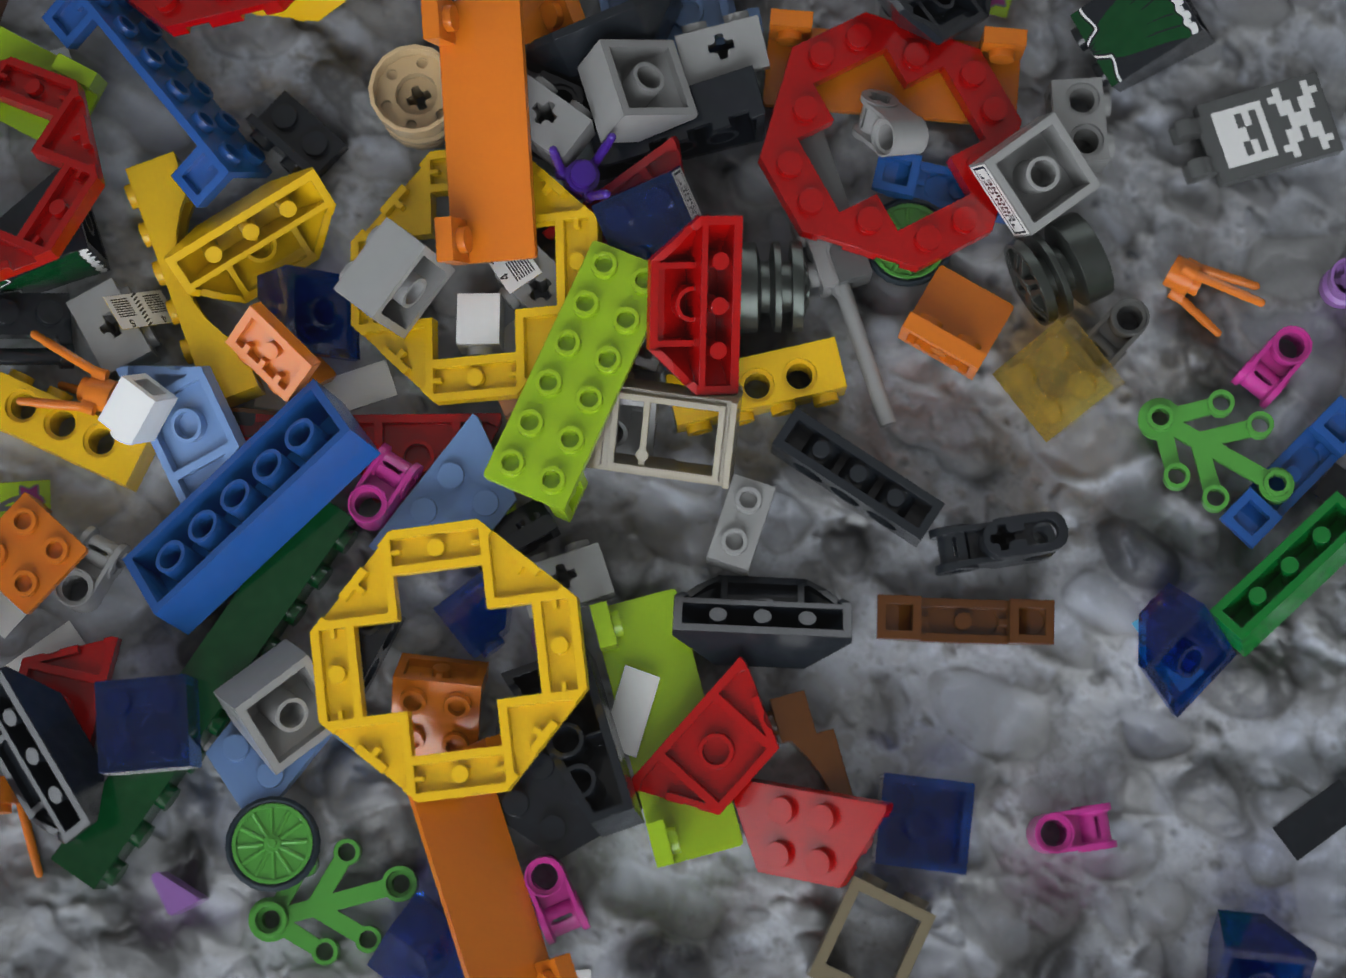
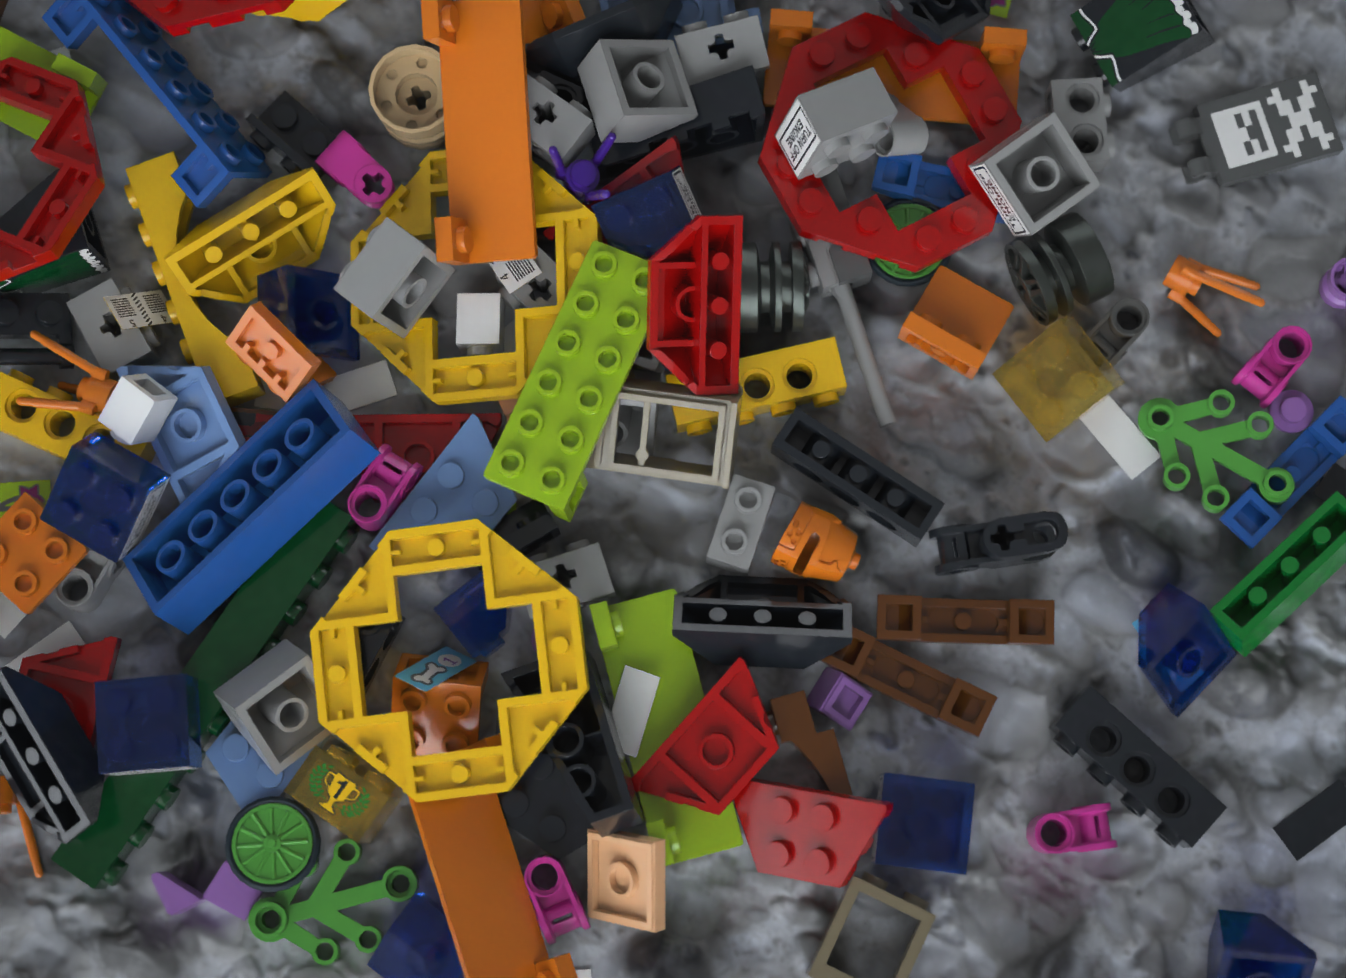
(104, 496): none -> clear blue brick
(231, 894): none -> medium lavender slope
(344, 794): none -> clear yellow brick
(352, 167): none -> dark pink piece
(435, 669): none -> medium azure sticker
(626, 879): none -> light nougat tile
(817, 545): none -> orange helmet
(836, 124): none -> light grey brick
(838, 698): none -> medium lavender slope
(913, 683): none -> reddish brown slope
(1120, 437): none -> white sticker
(1195, 806): none -> black brick
(1291, 411): none -> medium lavender plate

